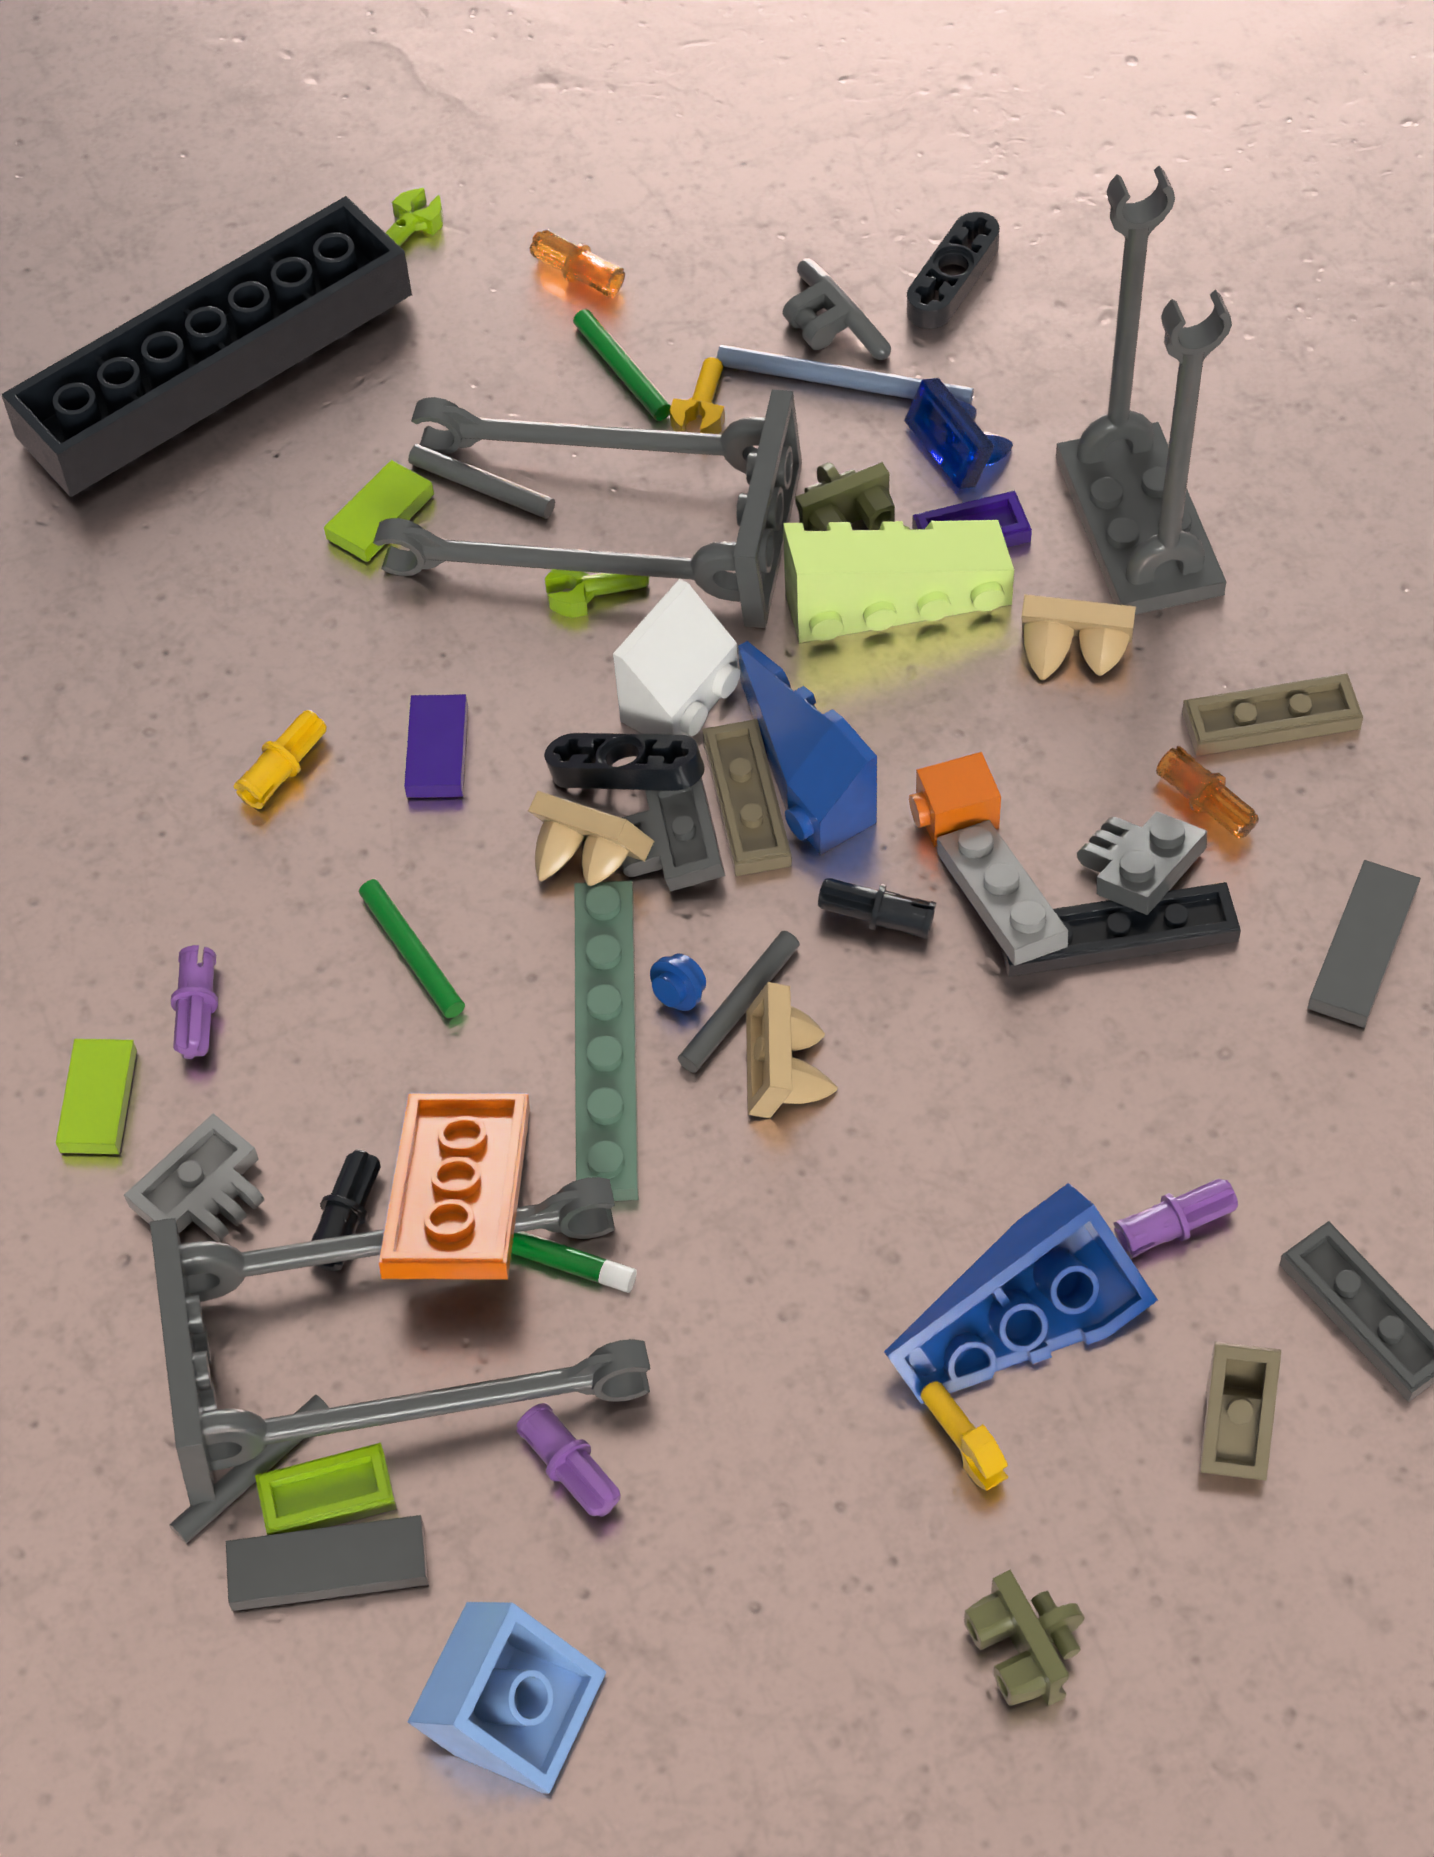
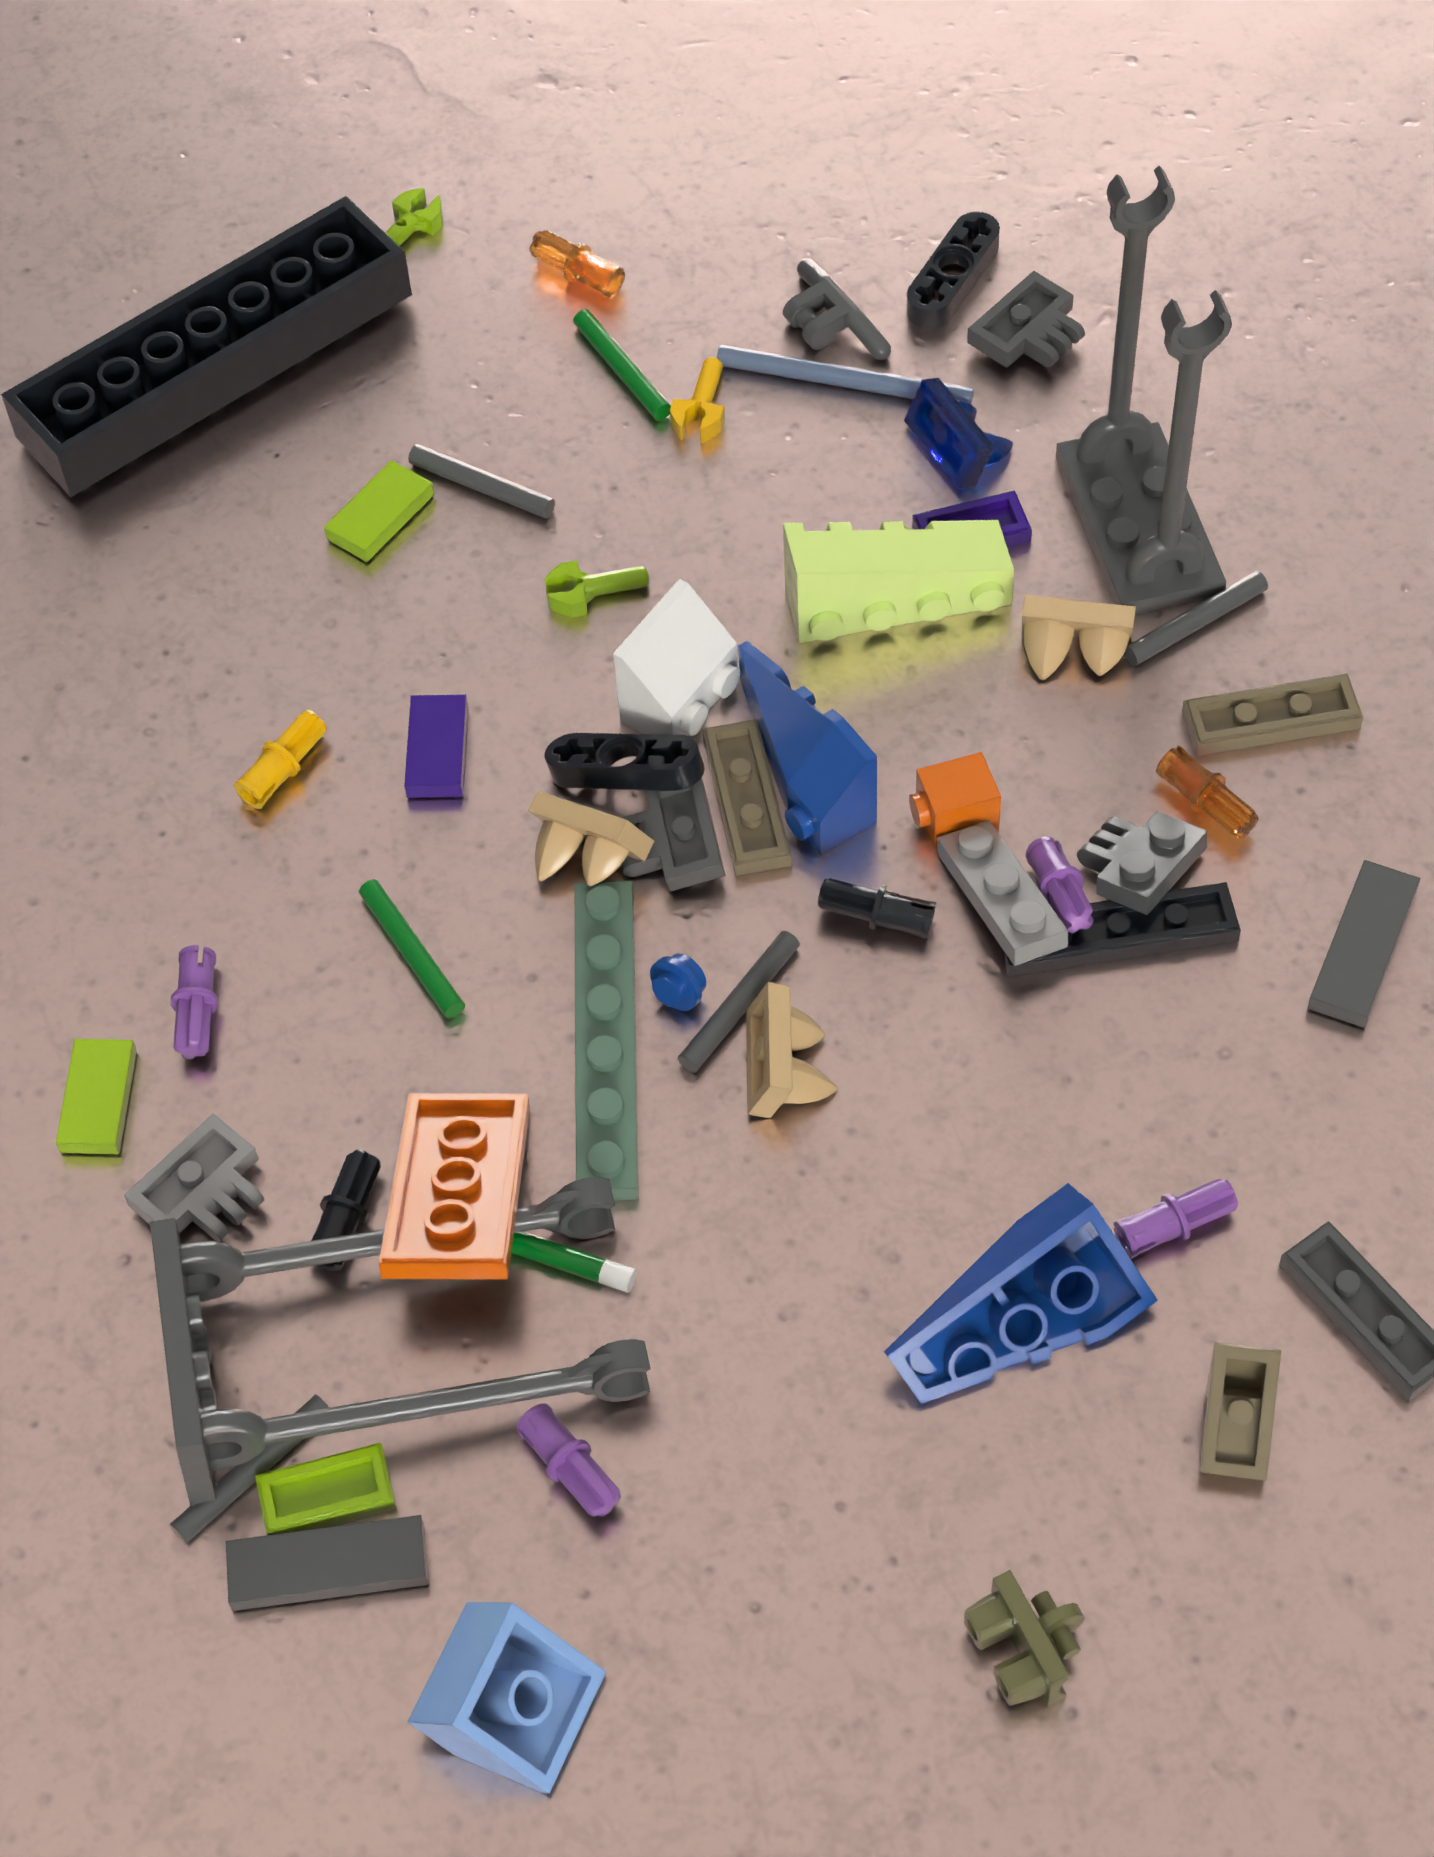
(755, 557): dark grey piece -> none
(847, 498): olive hips -> none
(978, 1448): yellow bar -> none
(1028, 321): none -> dark grey hinge
(1060, 883): none -> medium lavender axle
(1196, 618): none -> dark grey bar

